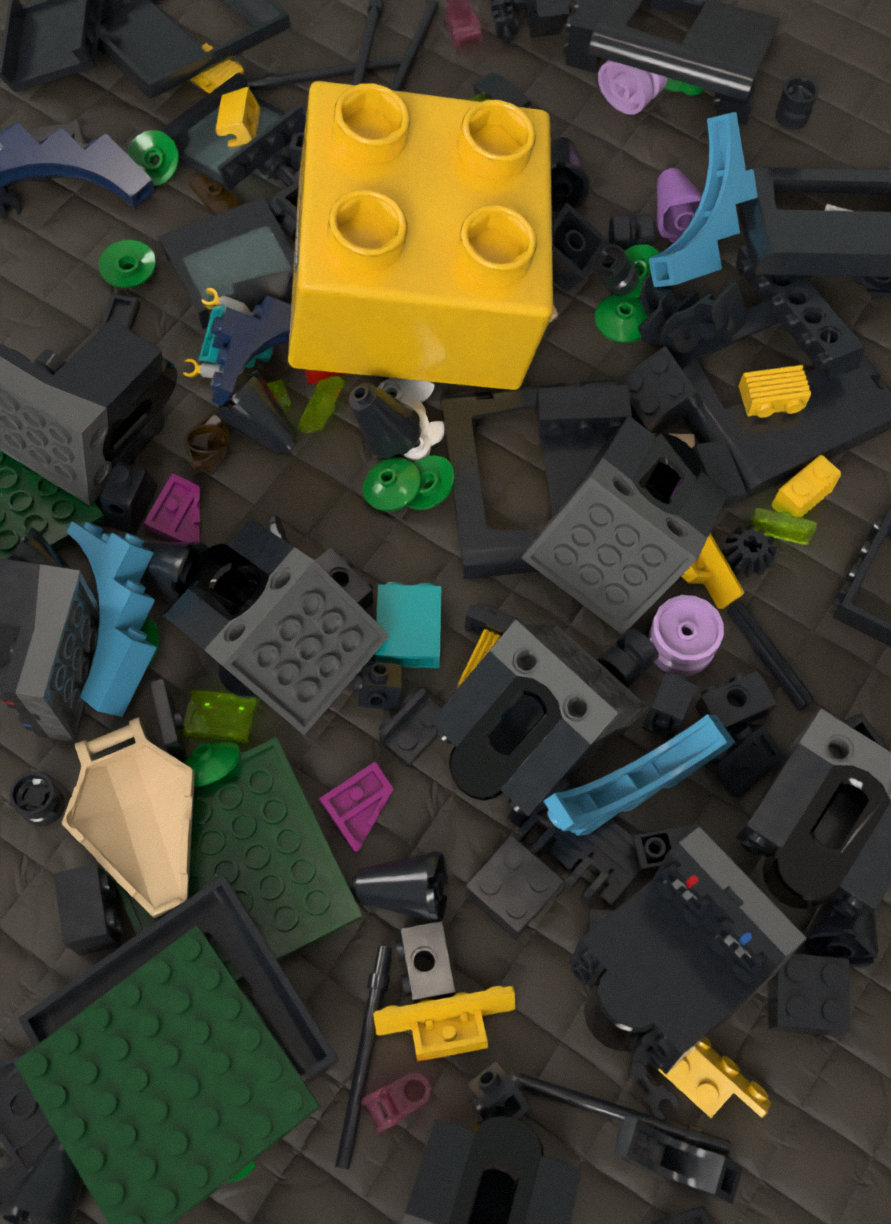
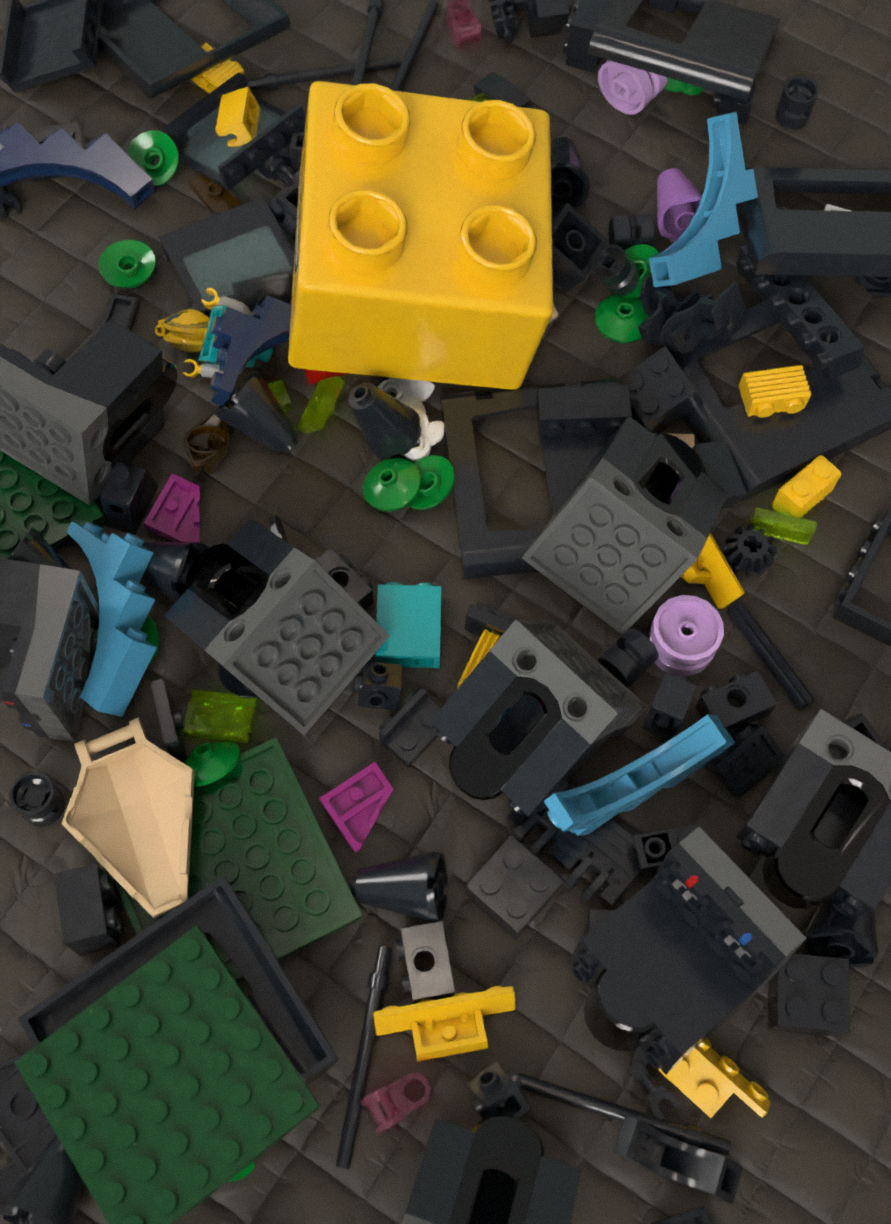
(184, 330): none -> yellow hat

